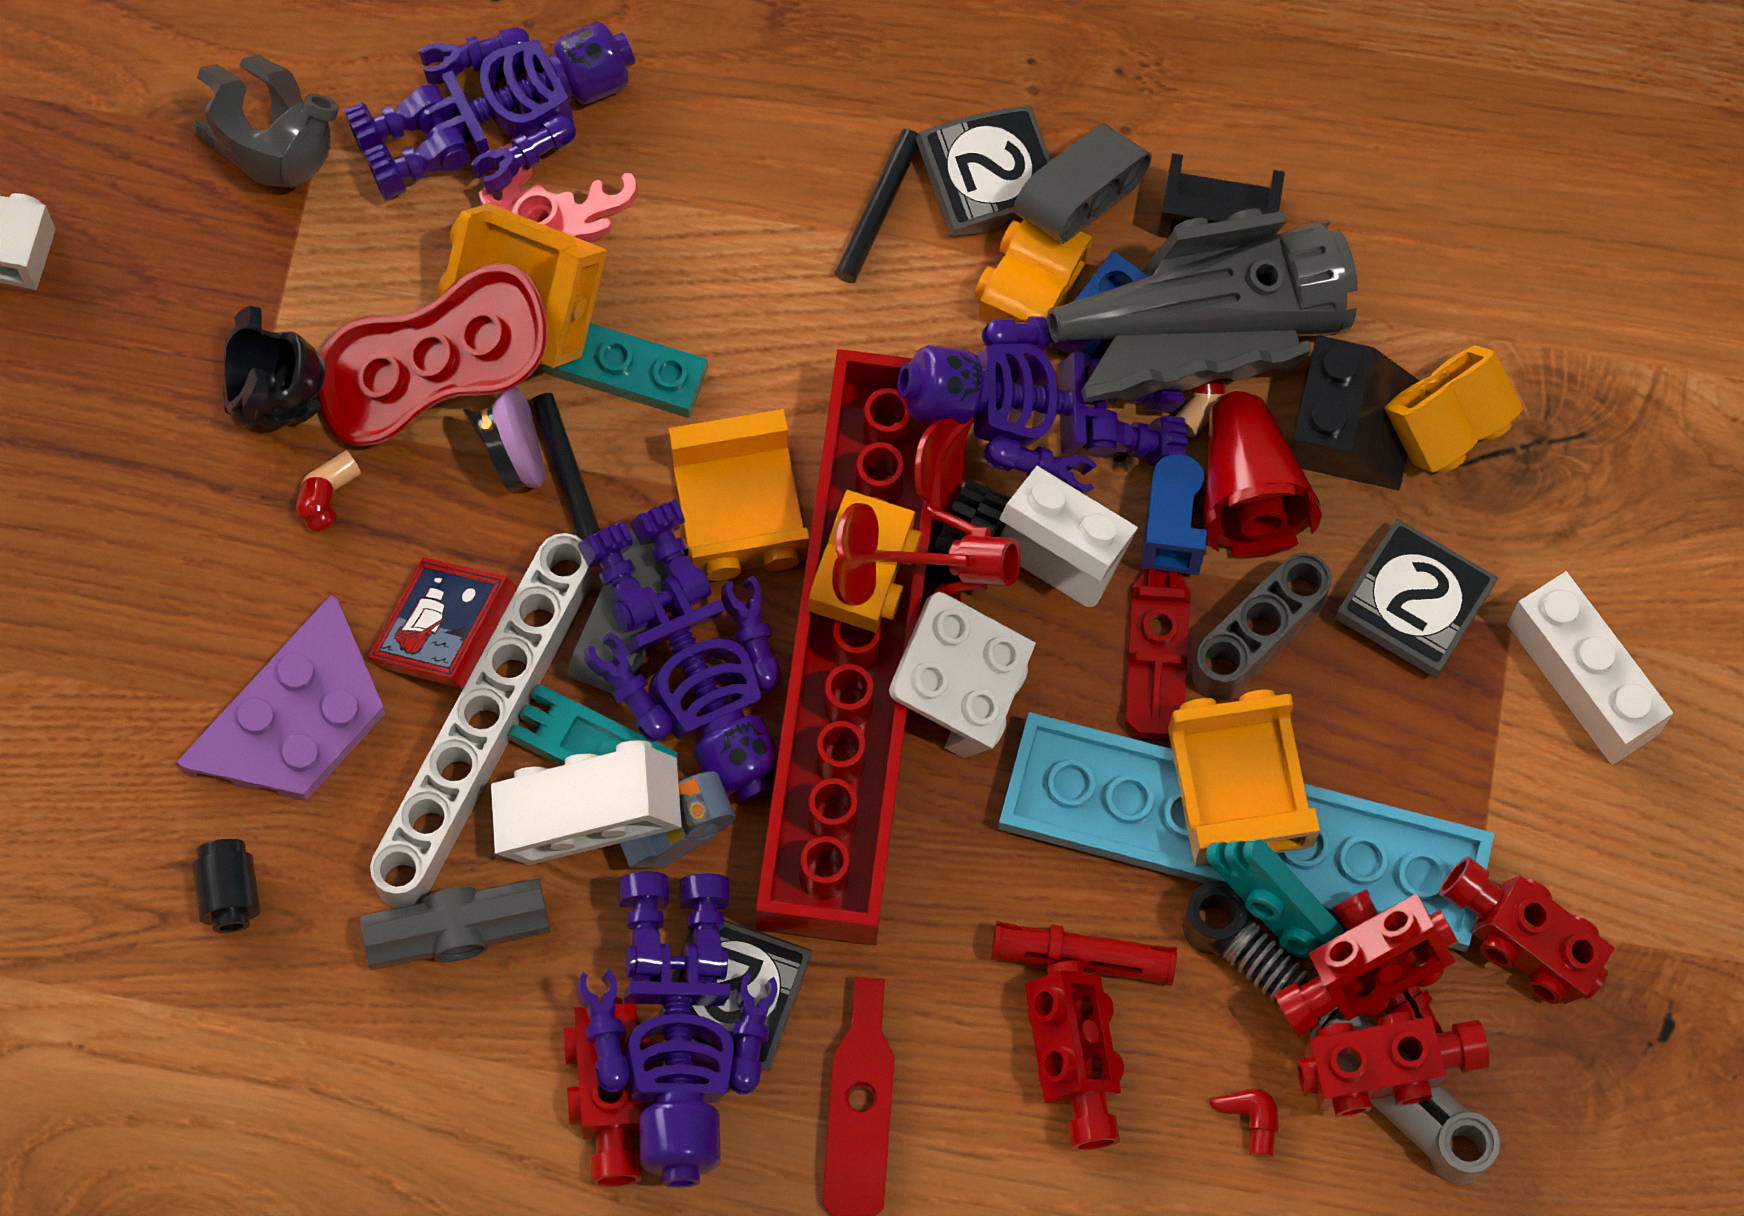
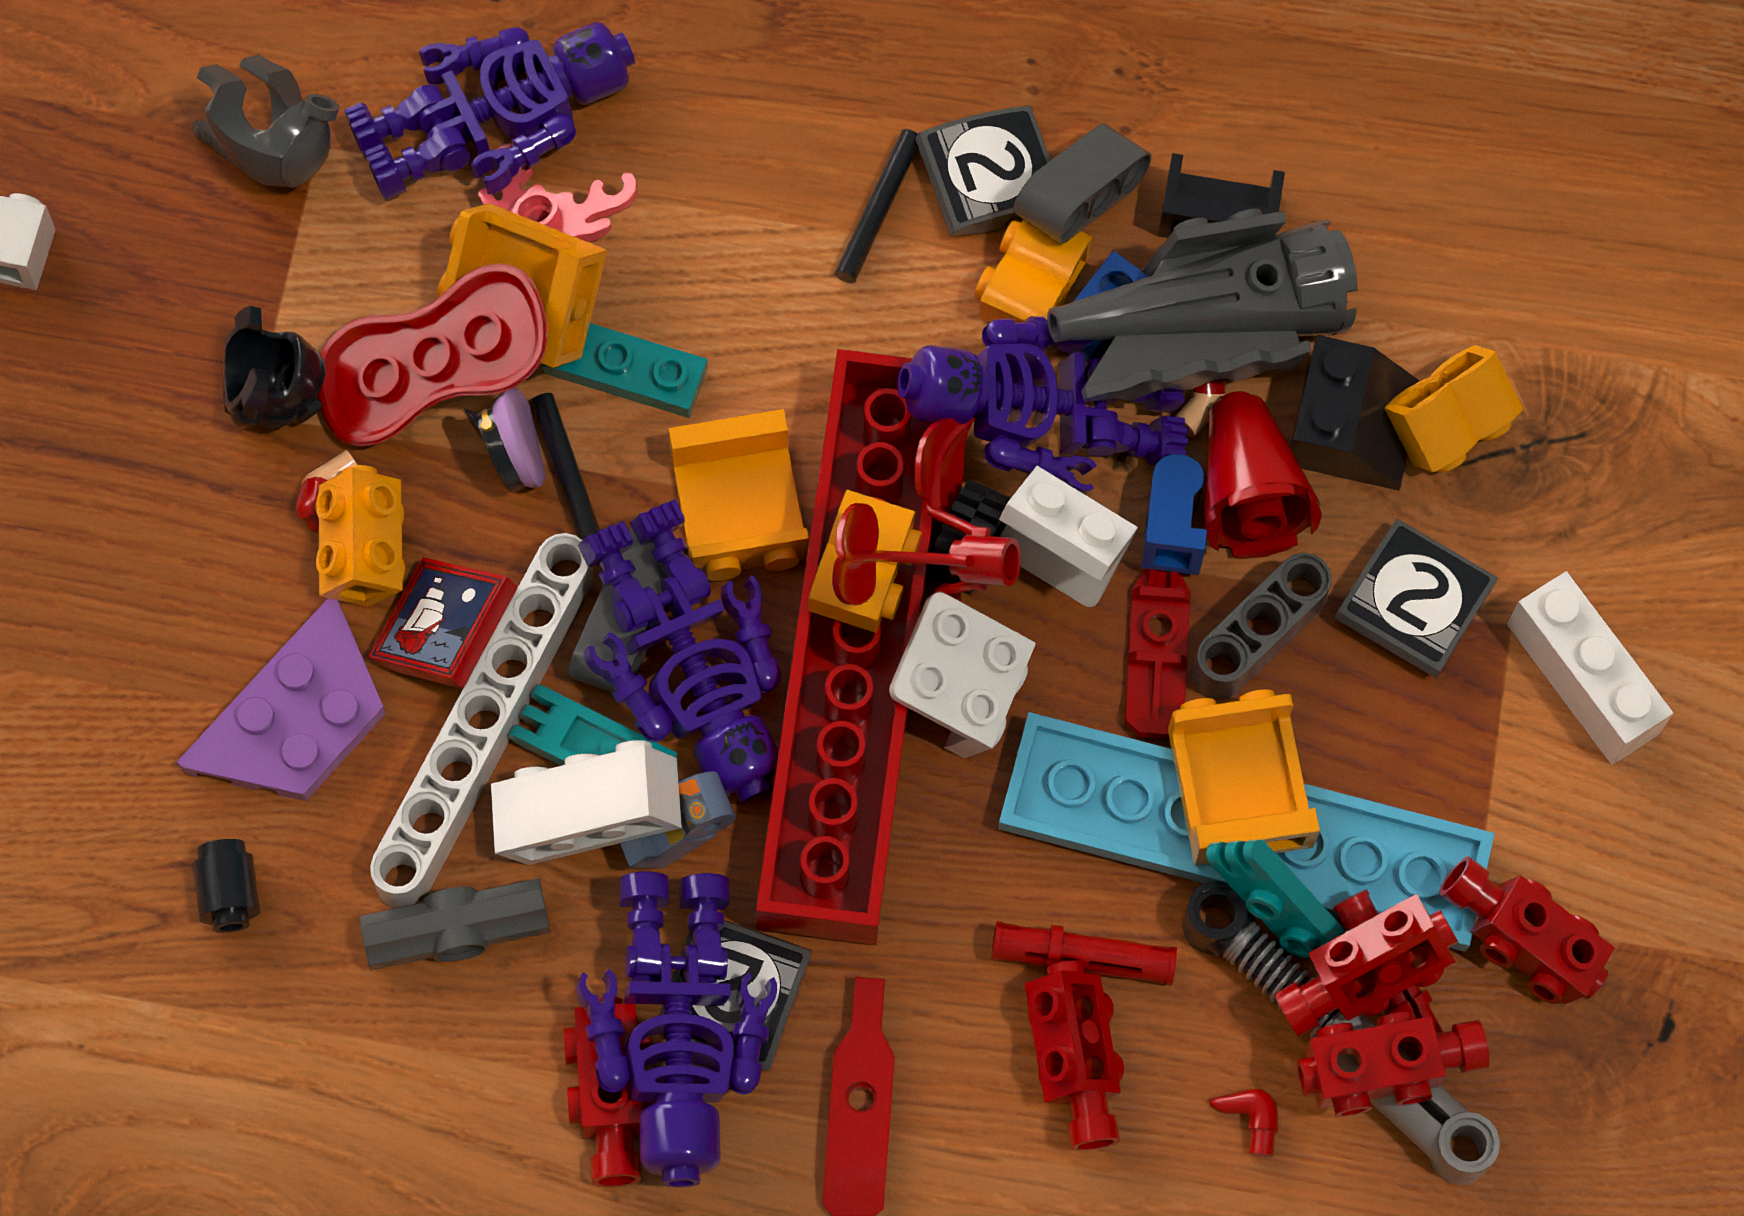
(360, 536): none -> light orange brick

